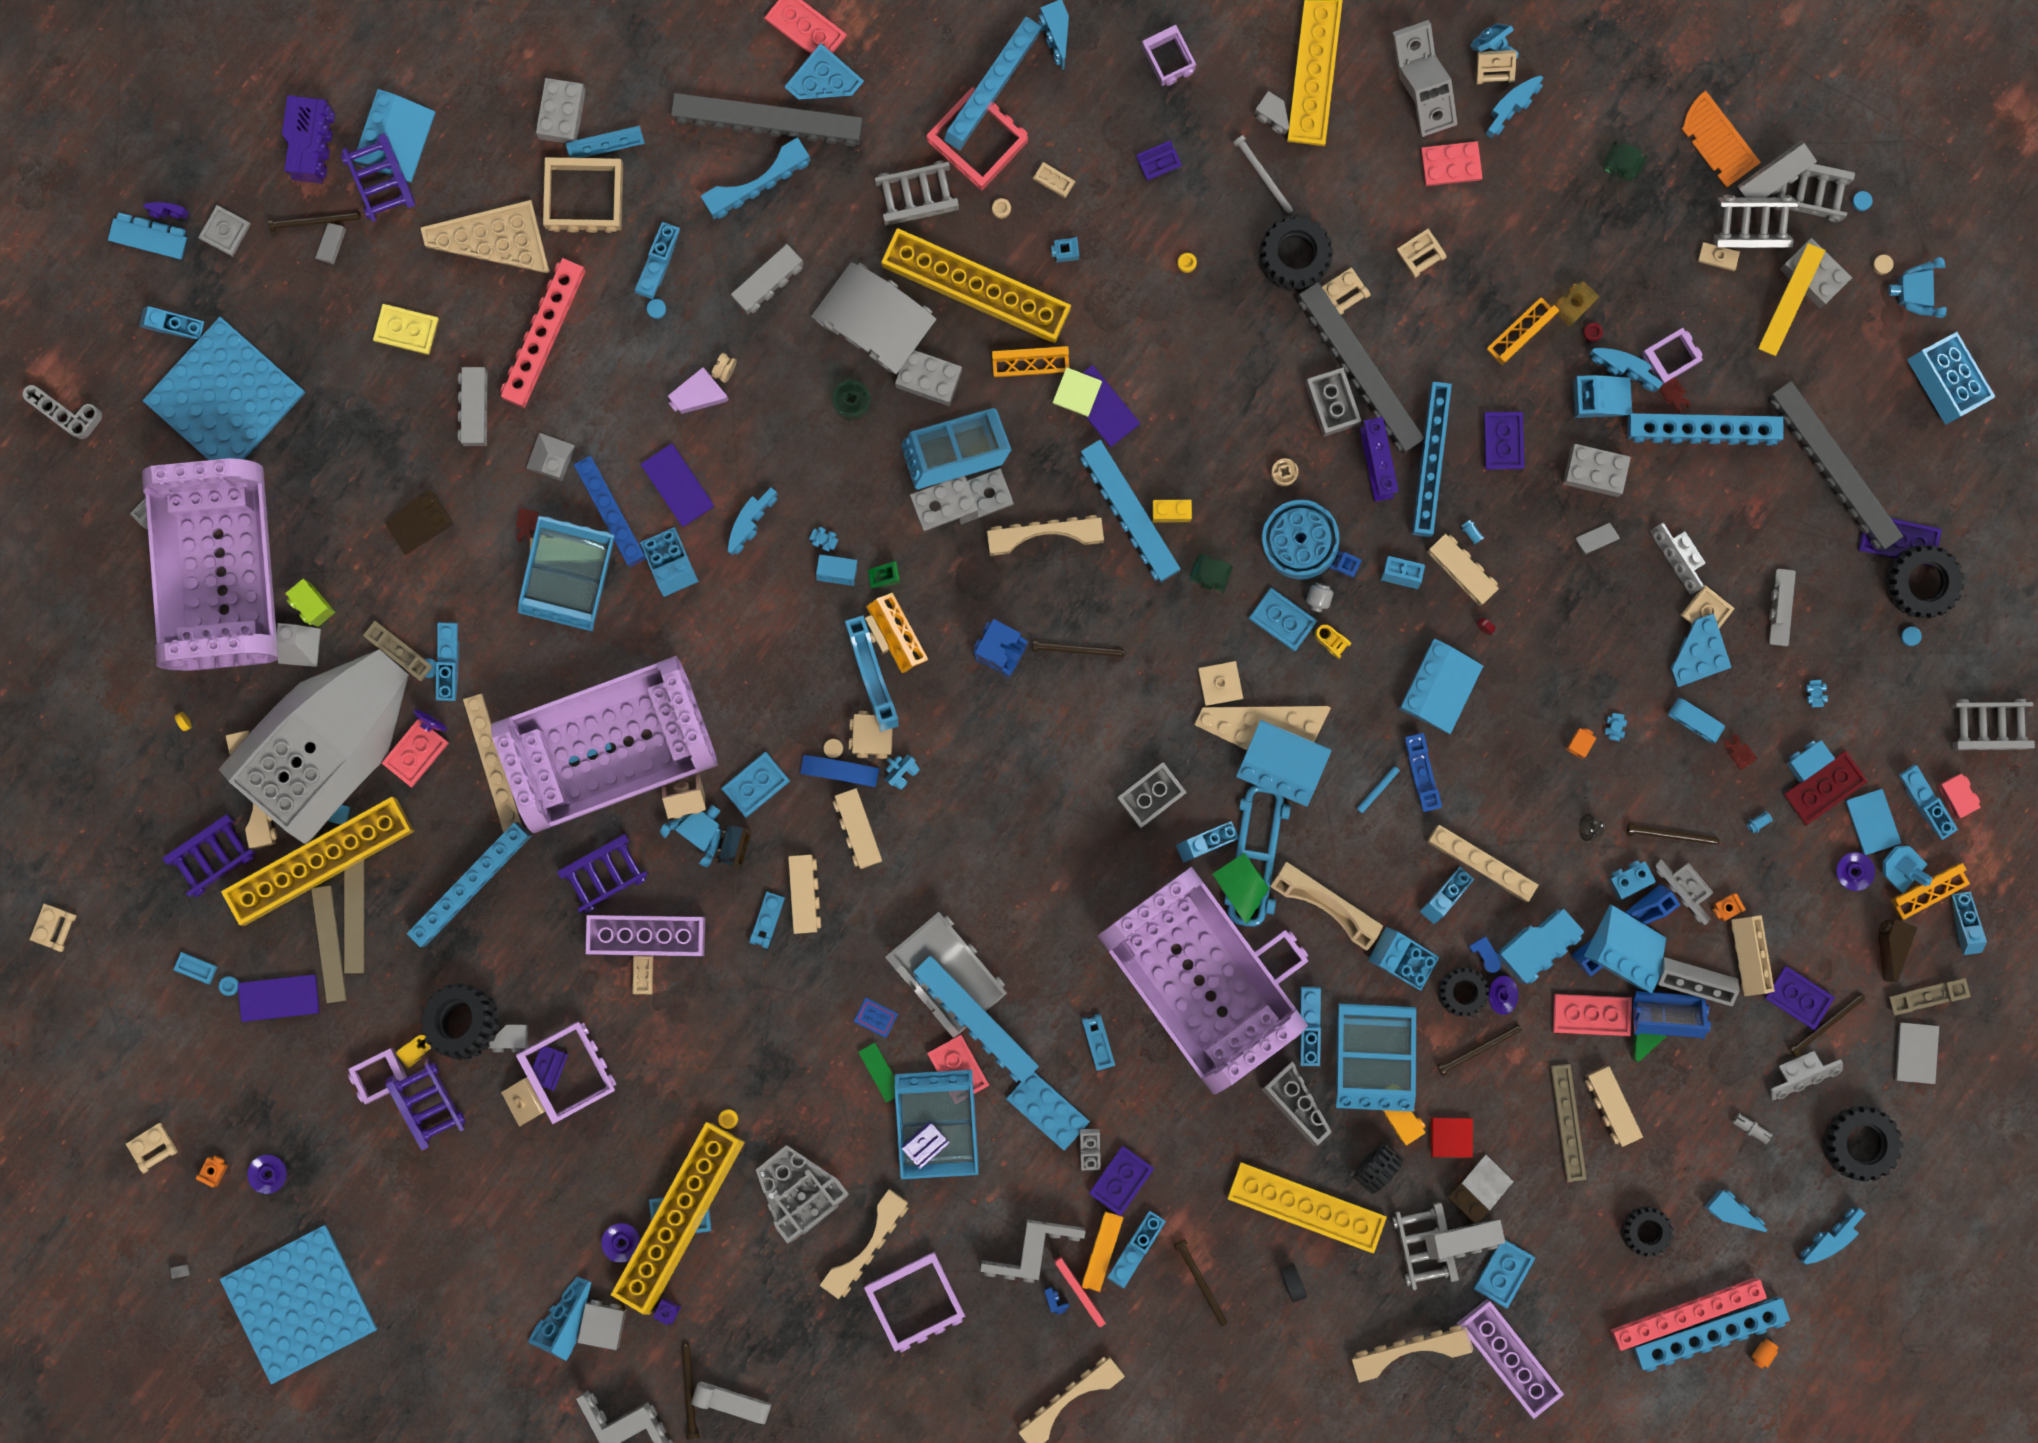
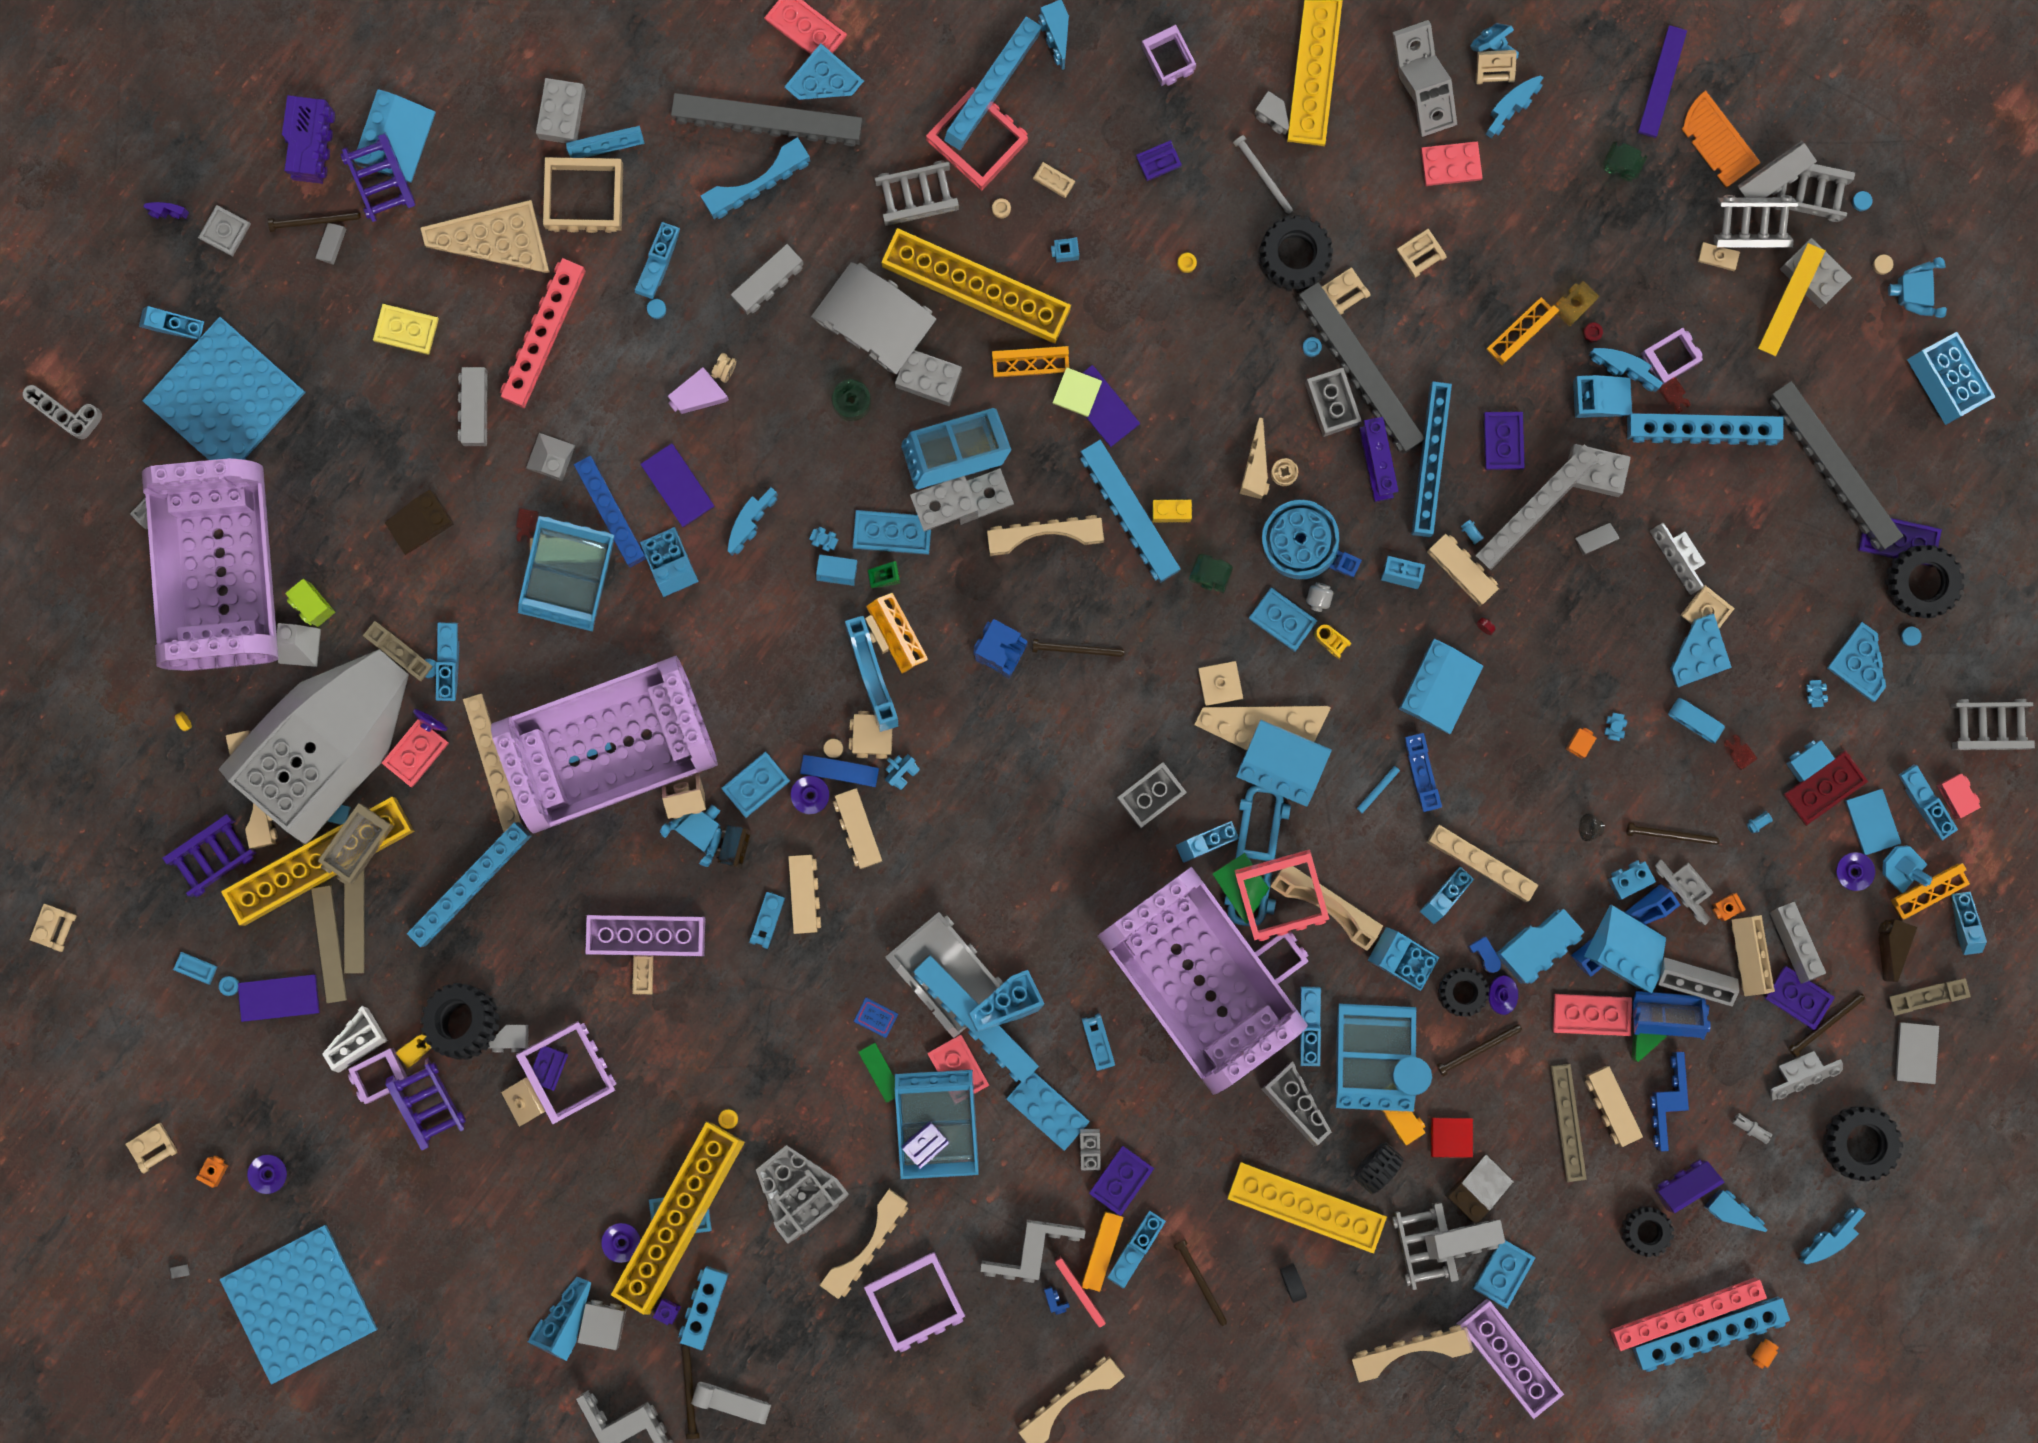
(150, 239): dark azure windscreen -> none
(355, 844): none -> piece
(355, 1041): none -> white wedge
(604, 855): dark purple fence -> none
(698, 1339): none -> dark azure brick
(802, 788): none -> dark purple dish
(890, 533): none -> dark azure tile
(1009, 1002): none -> dark azure wedge
(1255, 475): none -> tan wedge
(1271, 866): none -> coral window
(1311, 347): none -> dark azure tile
(1412, 1076): none -> dark azure tile
(1537, 507): none -> light grey brick
(1662, 81): none -> dark purple tile
(1669, 1101): none -> blue bracket
(1688, 1186): none -> dark purple slope
(1782, 607): light grey bracket -> none
(1797, 942): none -> light grey brick
(1861, 663): none -> dark azure plate

